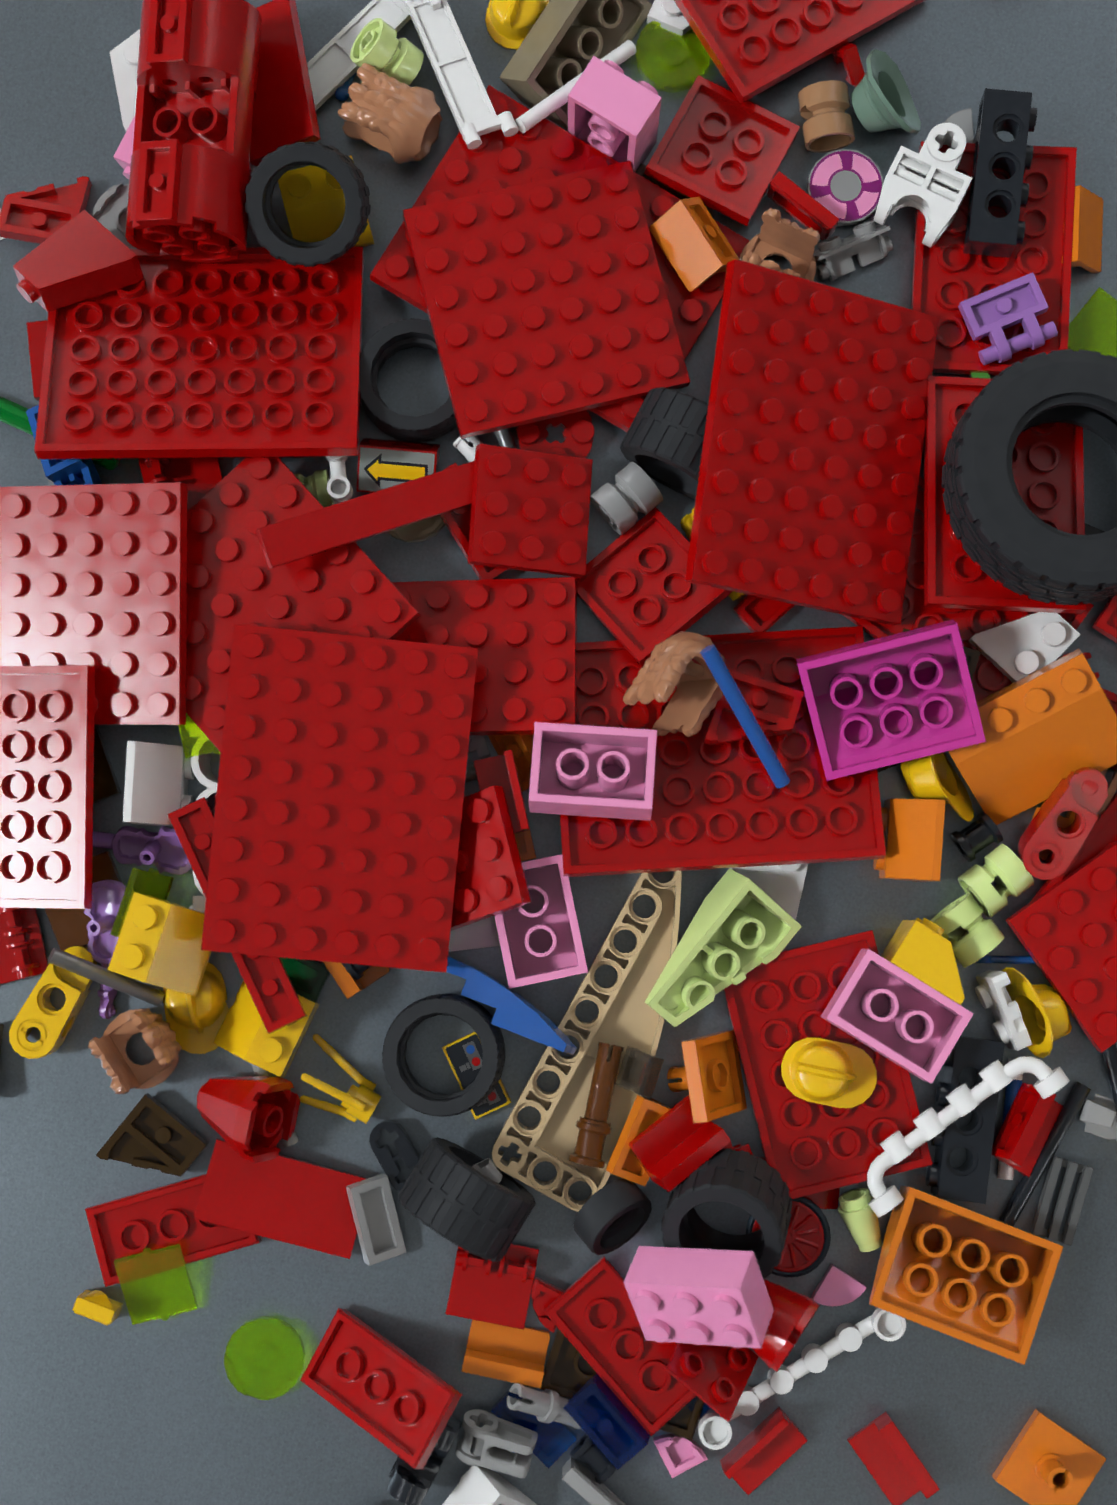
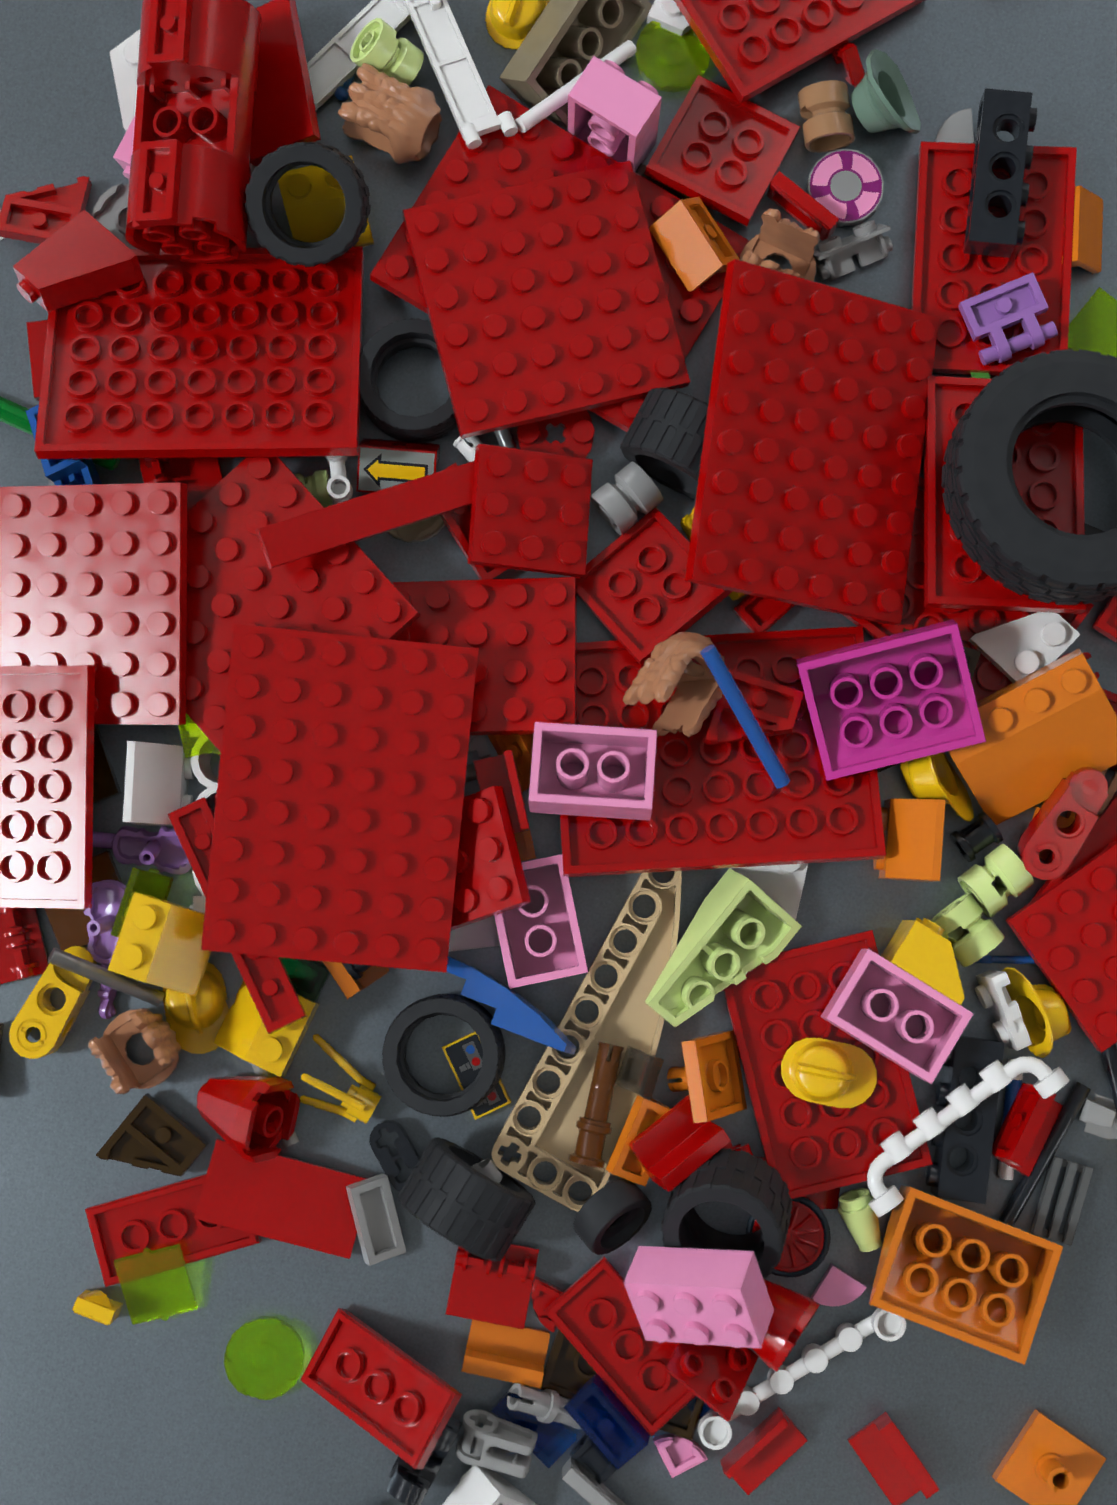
(927, 181): white piece -> none

